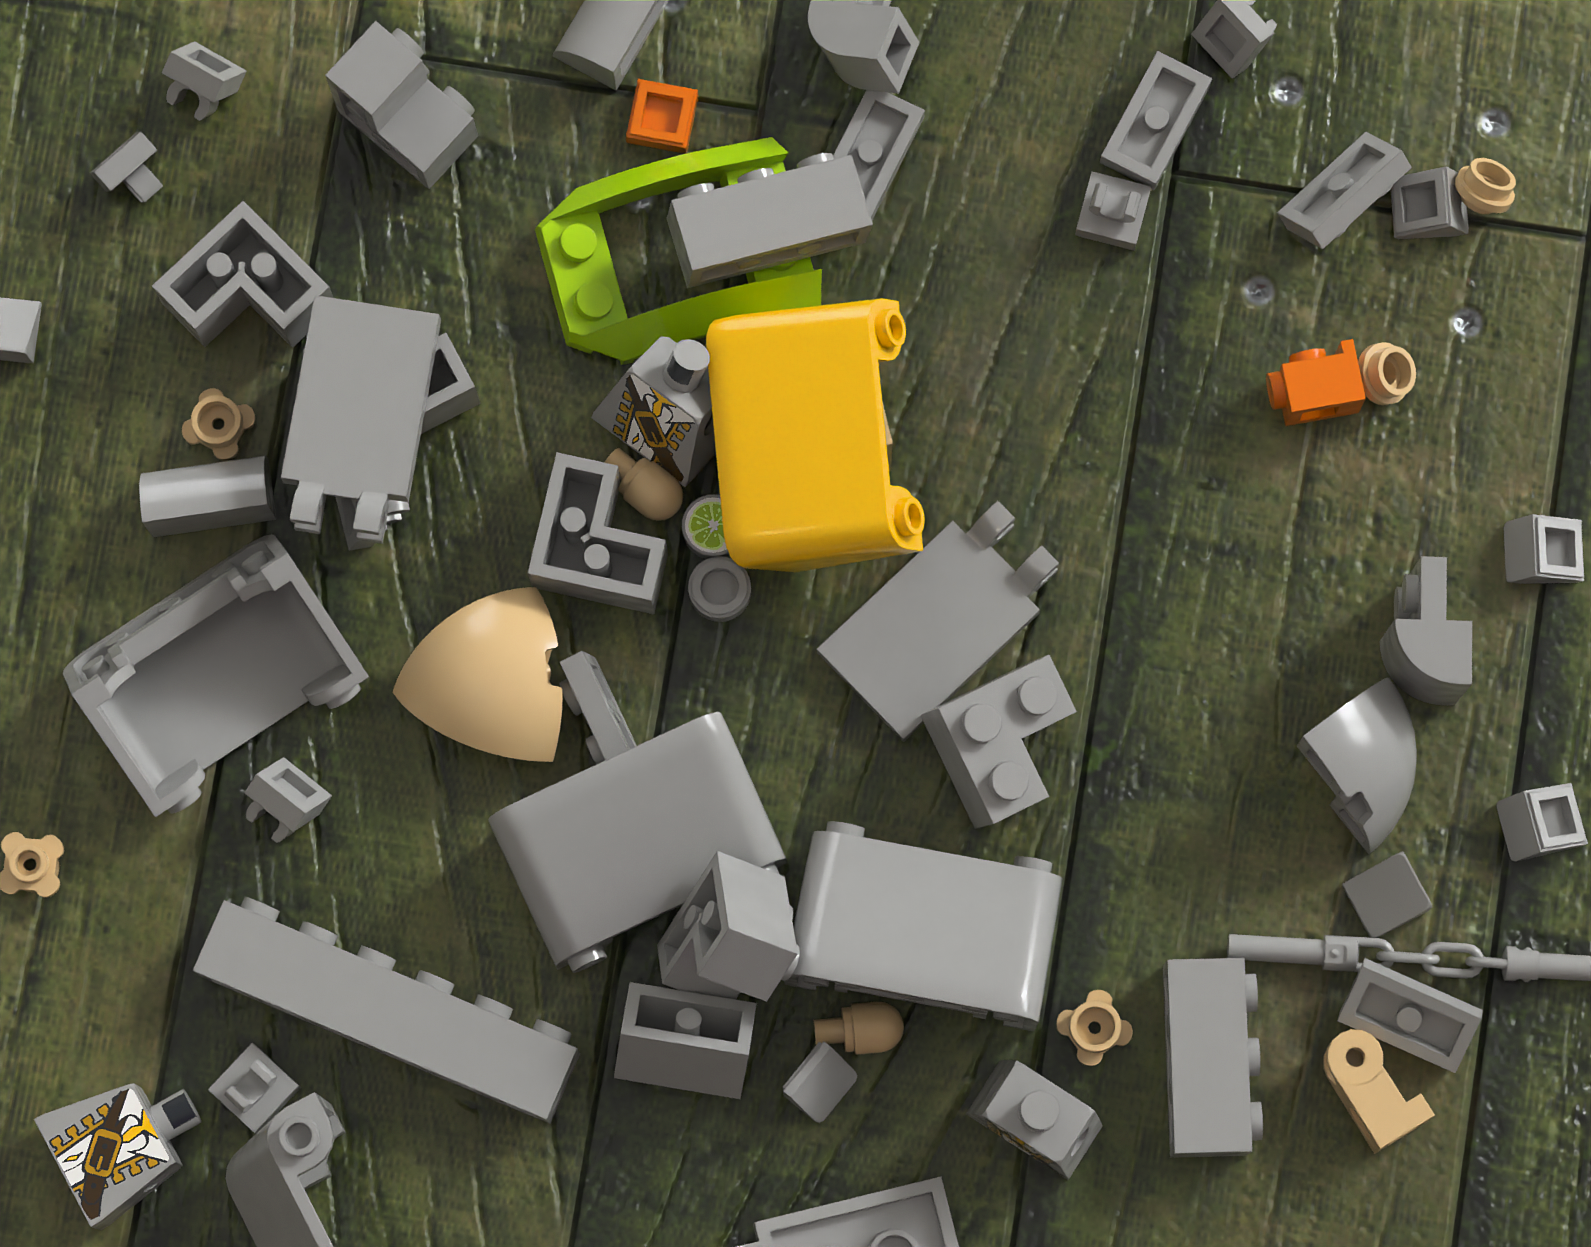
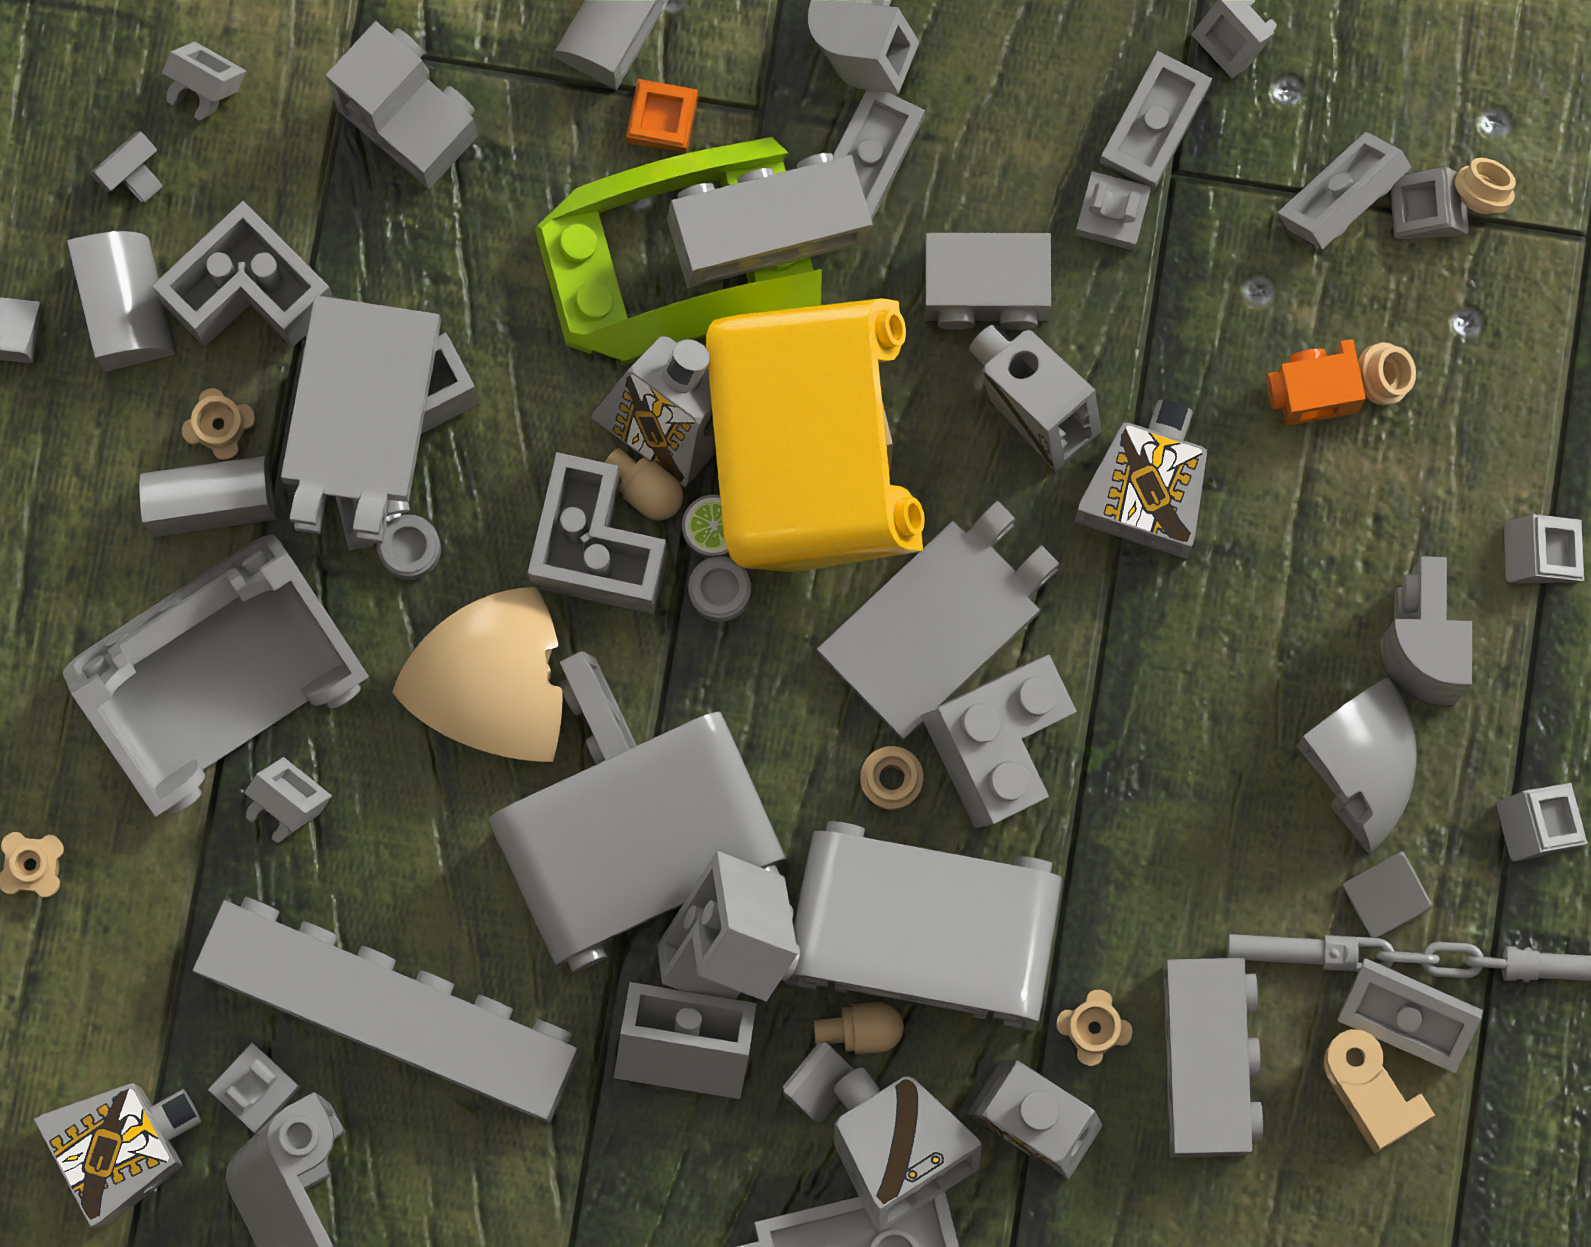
(118, 299): none -> light grey brick
(409, 547): none -> light grey tile
(888, 758): none -> tan plate
(899, 1146): none -> light grey torso
(987, 279): none -> light grey brick
(1038, 393): none -> light grey torso
(1149, 484): none -> torso

